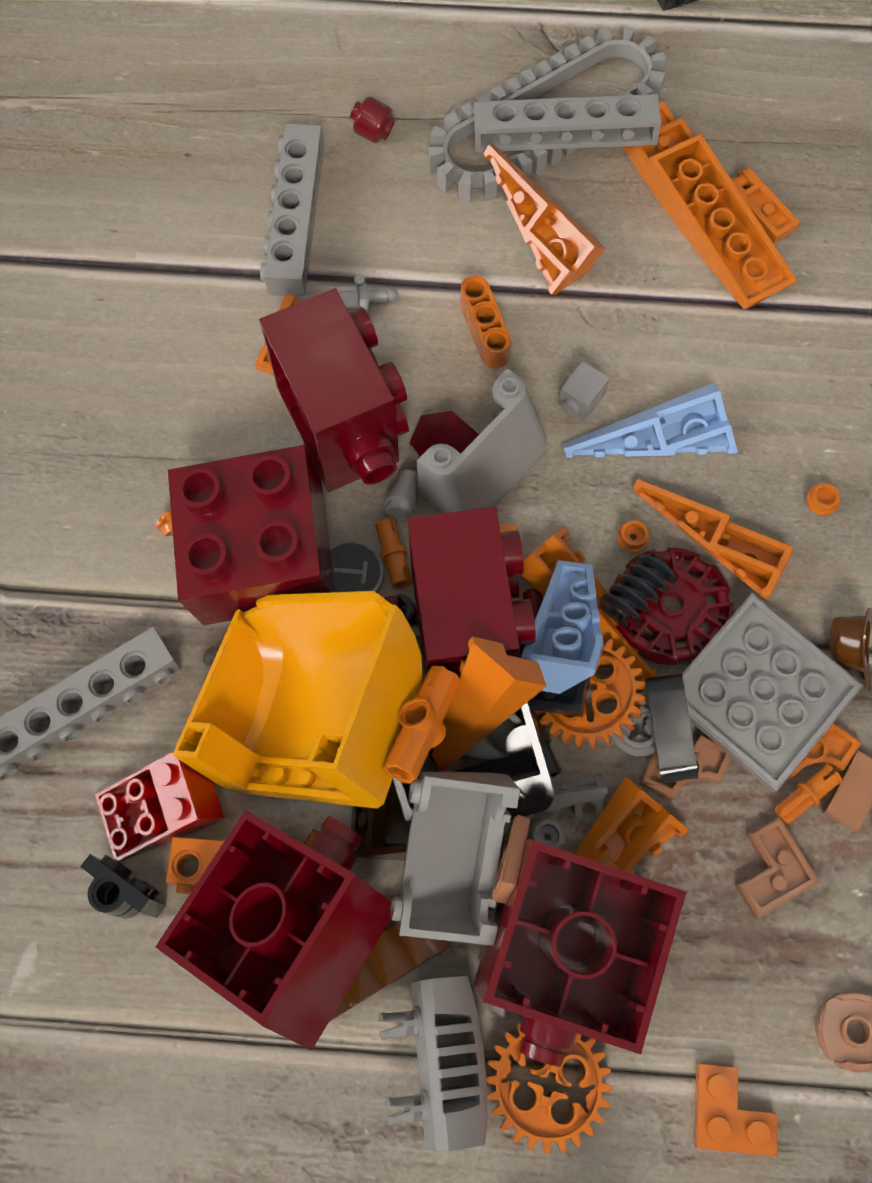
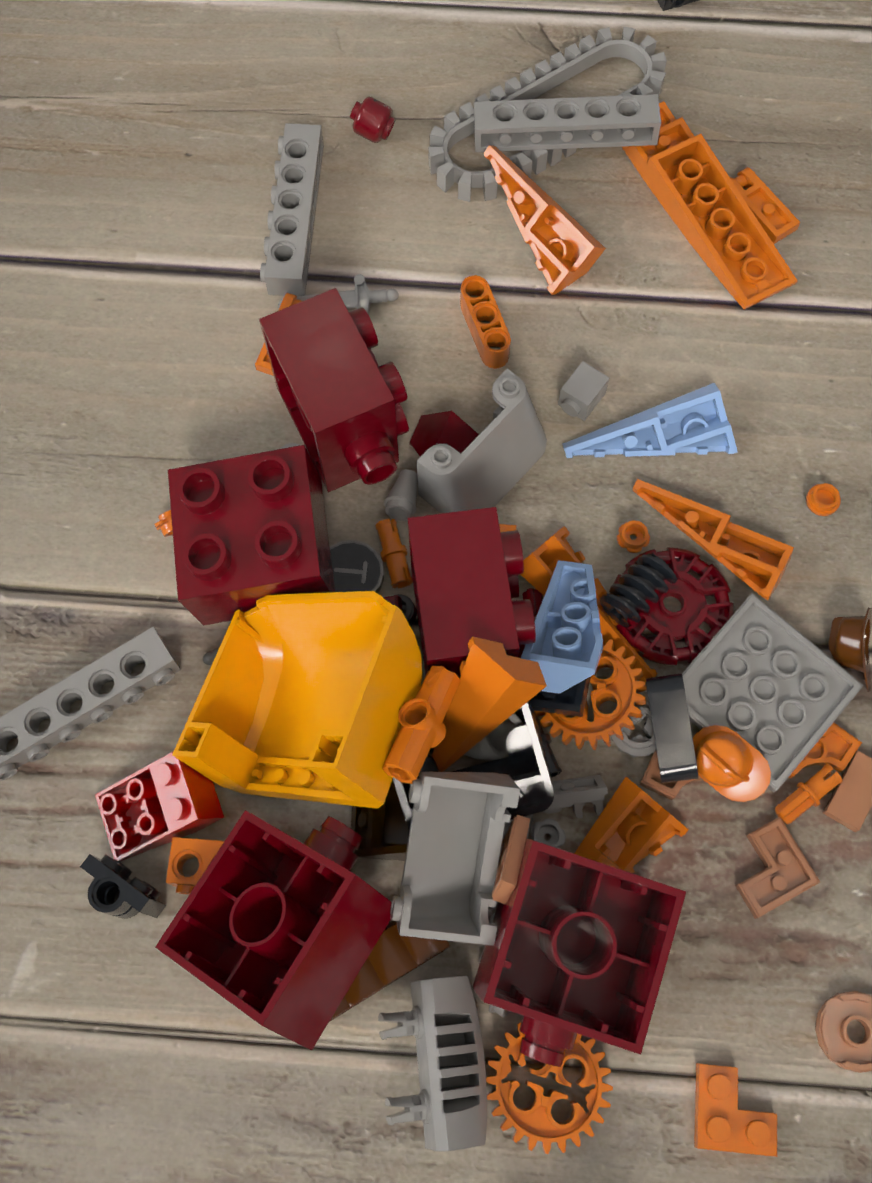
(730, 764): none -> orange piece

